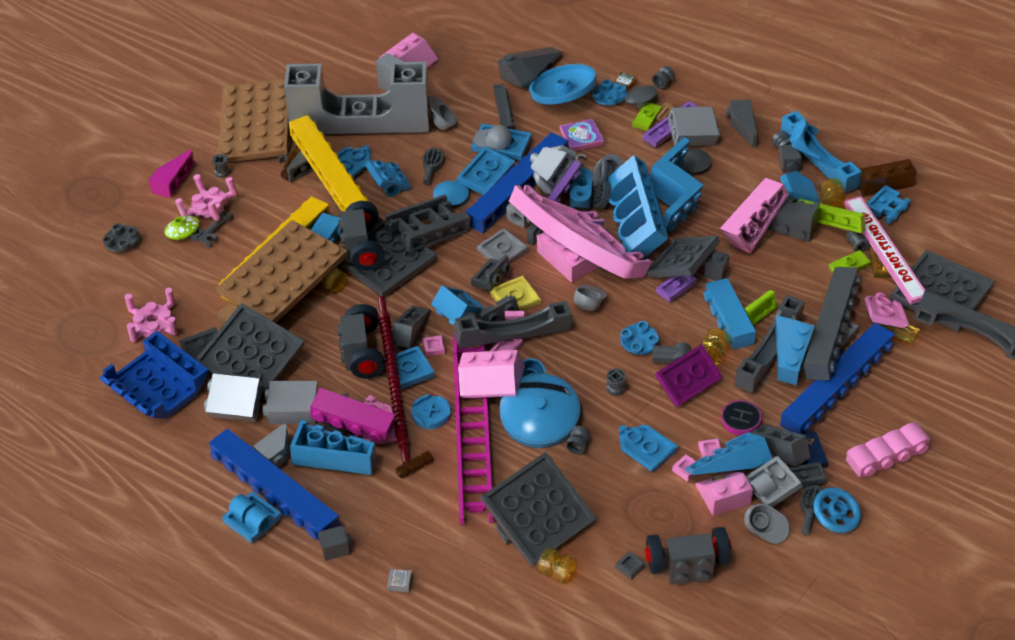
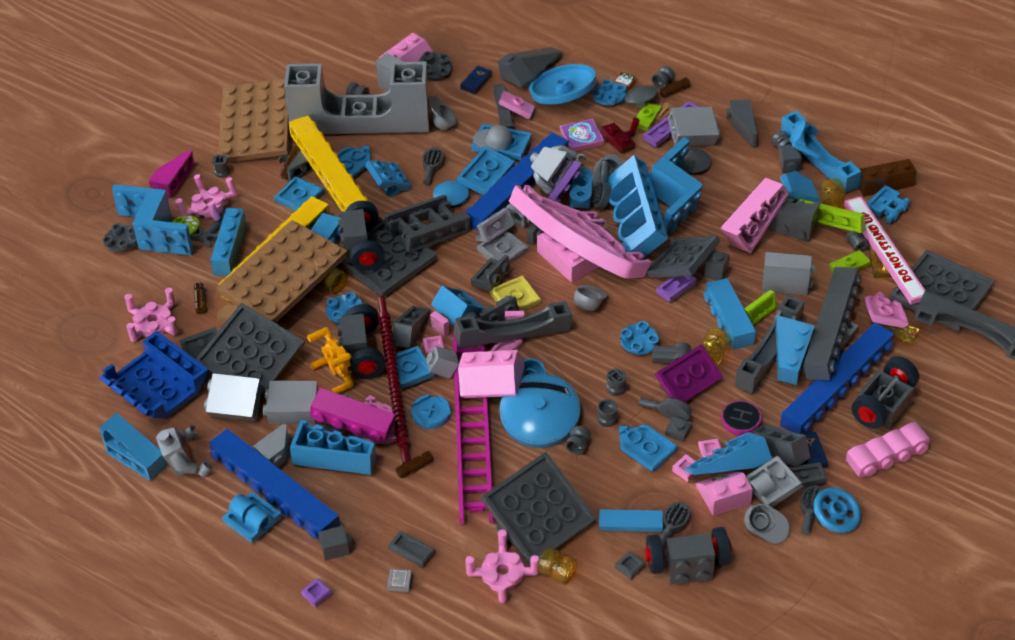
(131, 447): none -> dark azure wedge
(152, 219): none -> dark azure bracket
(177, 452): none -> light grey torso
(199, 298): none -> reddish brown axle
(228, 241): none -> dark azure brick
(297, 193): none -> dark azure tile
(316, 592): none -> medium lavender tile
(335, 357): none -> light orange plate
(339, 305): none -> dark azure dish
(354, 89): none -> dark grey wheel
(411, 549): none -> dark grey tile
(437, 65): none -> dark grey dish
(439, 323): none -> bright pink tile
(442, 361): none -> light grey brick
(476, 79): none -> dark blue tile
(495, 225): none -> light grey panel
(502, 560): none -> bright pink plate
(516, 104): none -> bright pink plate
(607, 413): none -> dark grey wheel
(618, 138): none -> dark red plate
(631, 520): none -> dark azure tile
(668, 407): none -> dark grey piece
(674, 87): none -> reddish brown axle
(674, 520): none -> dark grey piece
(678, 428): none -> dark grey plate
(787, 273): none -> light grey brick
(886, 394): none -> brick

